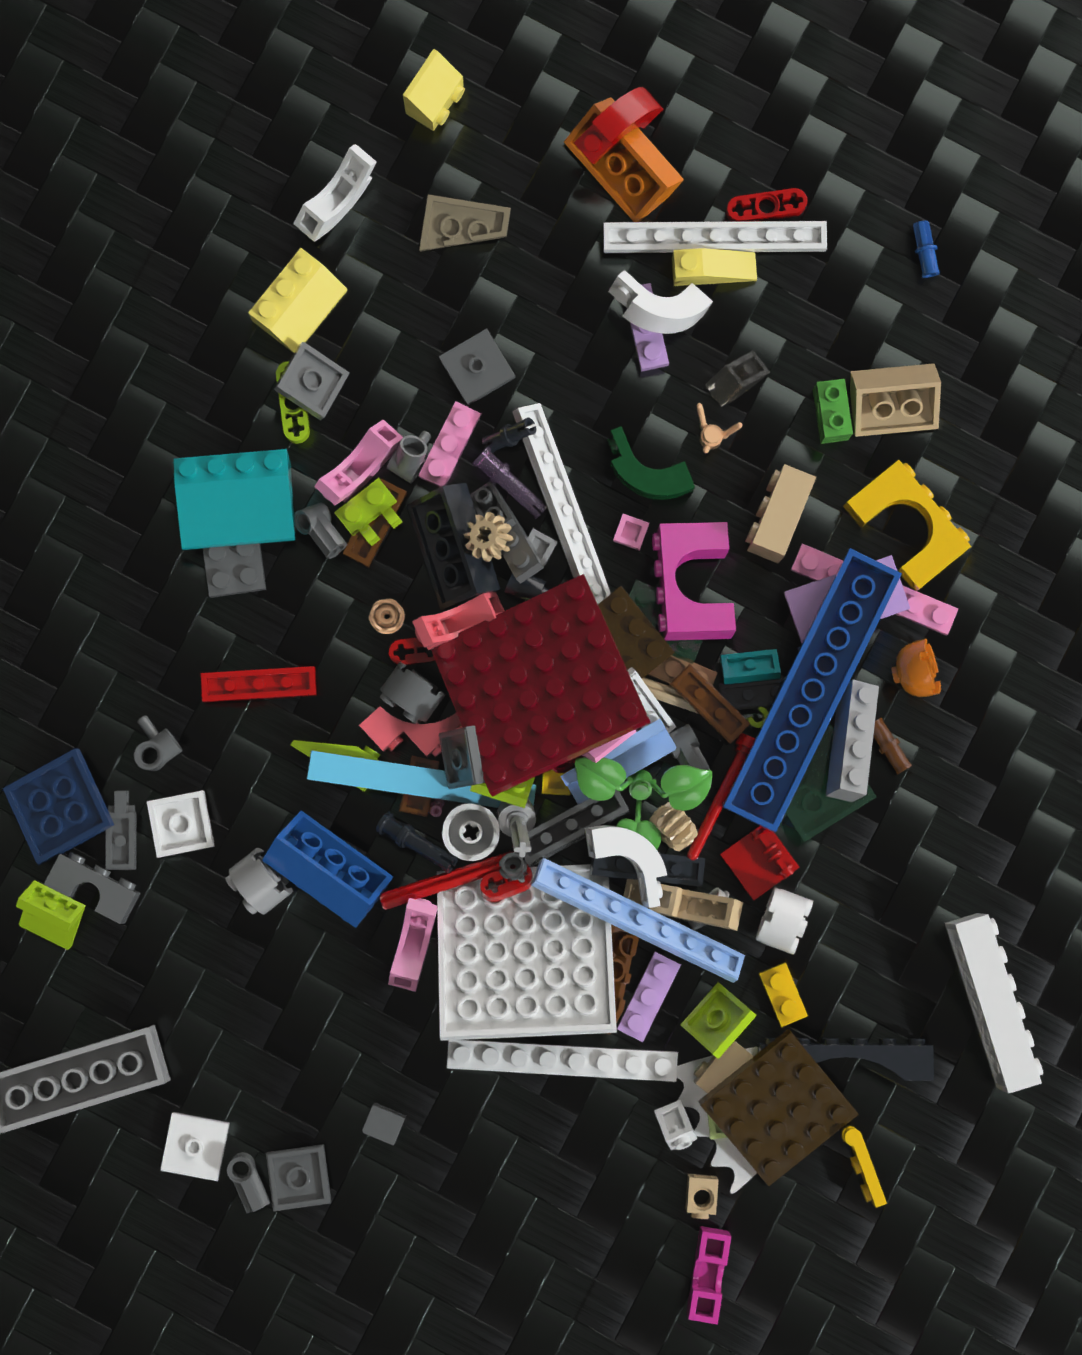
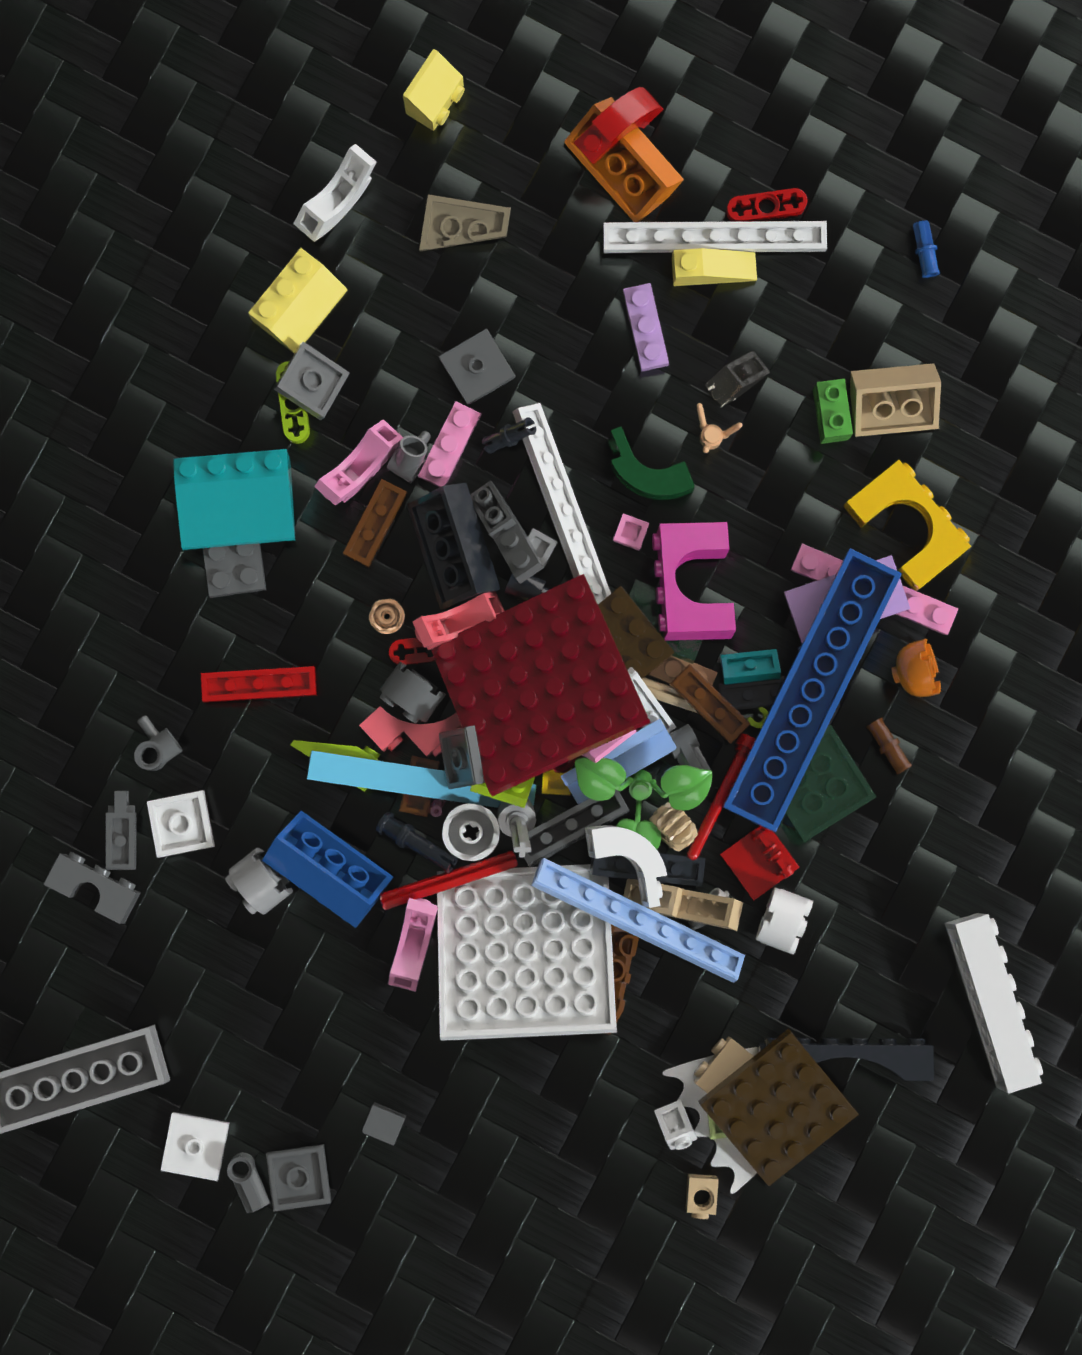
(50, 914): lime bracket -> none
(58, 806): dark blue plate -> none
(317, 523): dark grey piece -> none
(367, 507): lime plate -> none
(497, 538): tan gear -> none
(500, 474): clear purple pin -> none
(505, 890): red beam -> none
(512, 859): dark grey plate -> none
(562, 1060): white plate -> none
(648, 996): lavender plate -> none
(656, 312): white arch -> none
(707, 1275): dark pink arch -> none
(718, 1020): lime plate -> none
(780, 513): tan brick -> none
(783, 994): yellow plate -> none
(852, 742): light grey brick -> none
(862, 1164): yellow plate -> none

